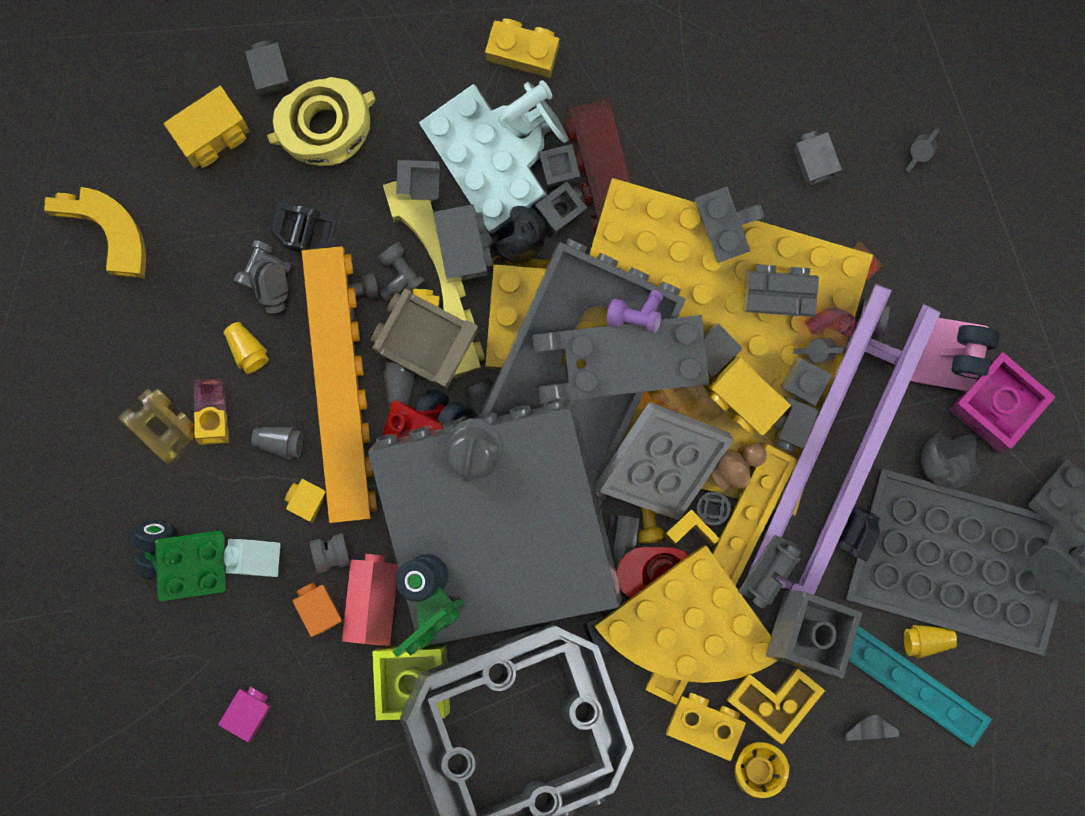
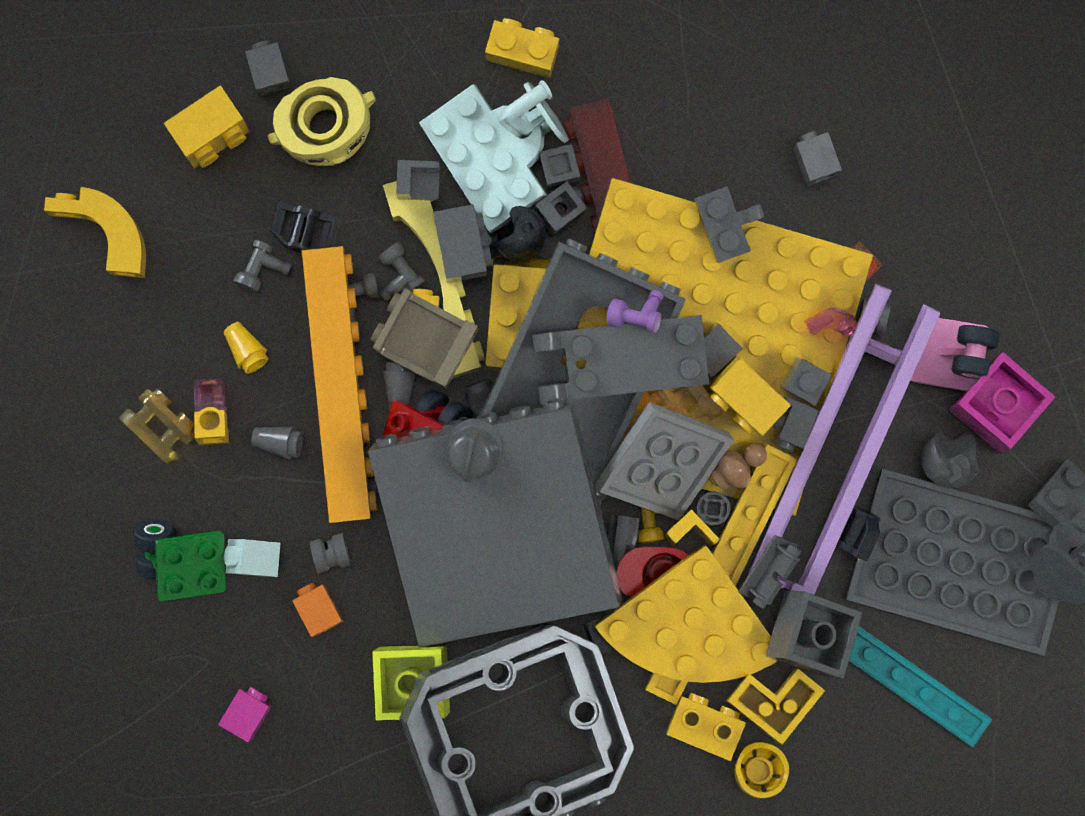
(270, 285): dark grey arm -> none
(305, 500): yellow plate -> none
(370, 601): coral brick -> none
(423, 582): plate -> none
(781, 292): dark grey brick -> none
(821, 350): dark grey piece -> none
(871, 728): dark grey piece -> none
(923, 148): dark grey piece -> none
(927, 640): yellow cone -> none

